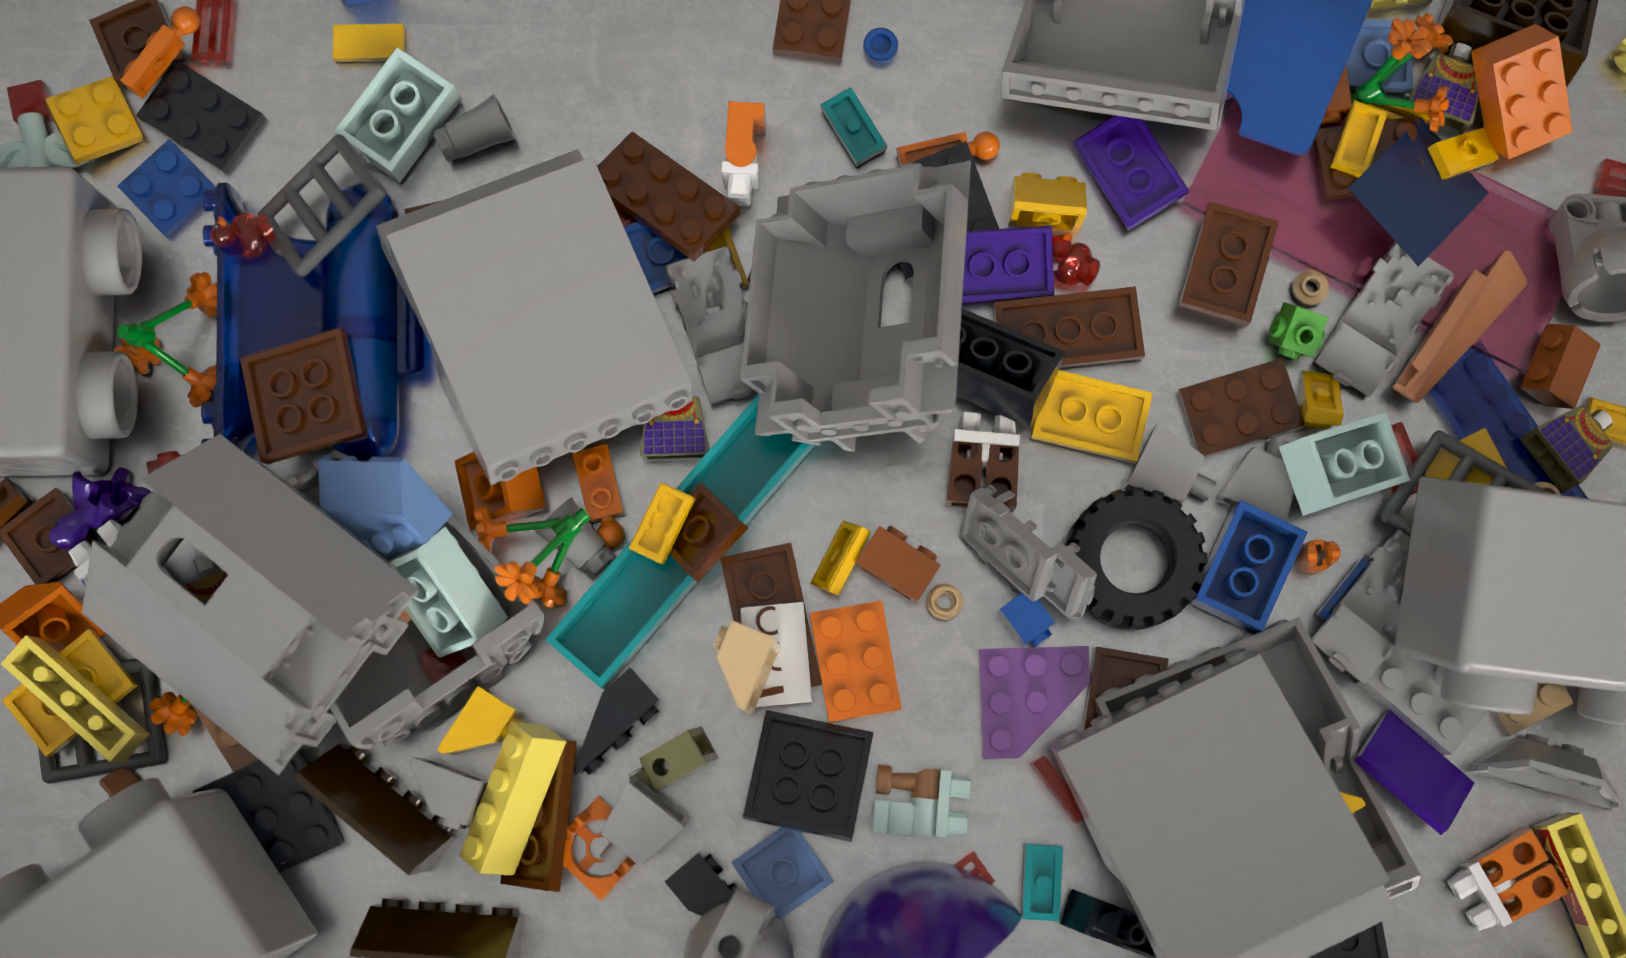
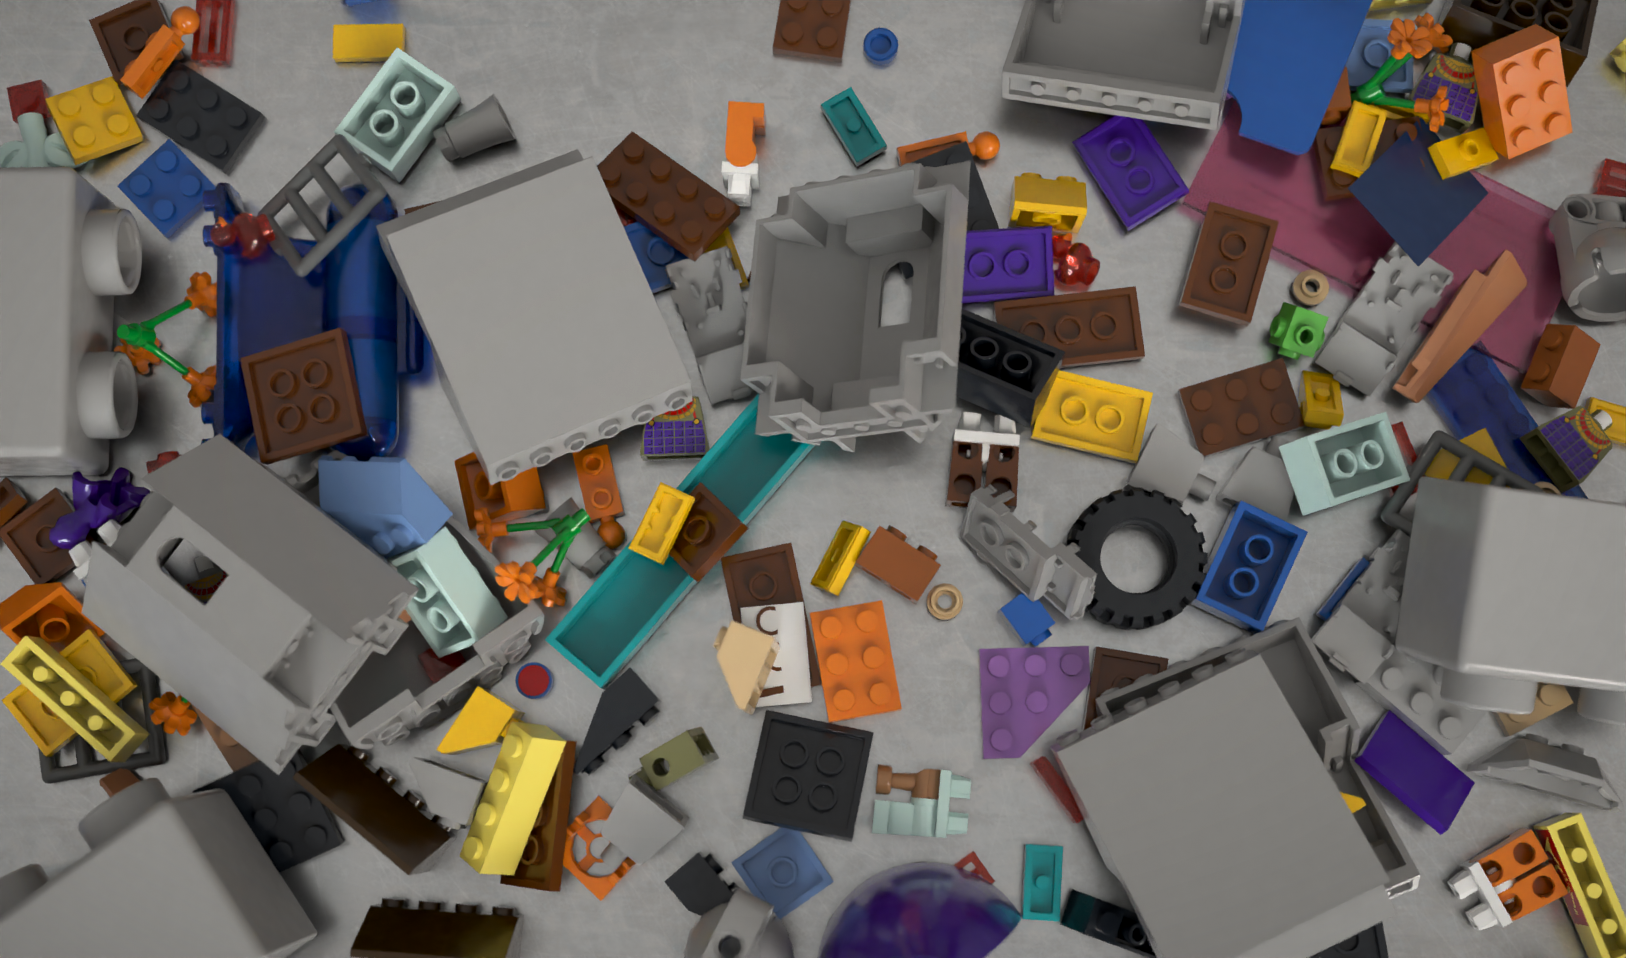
(534, 680): none -> red tile
(1307, 557): orange hinge -> none

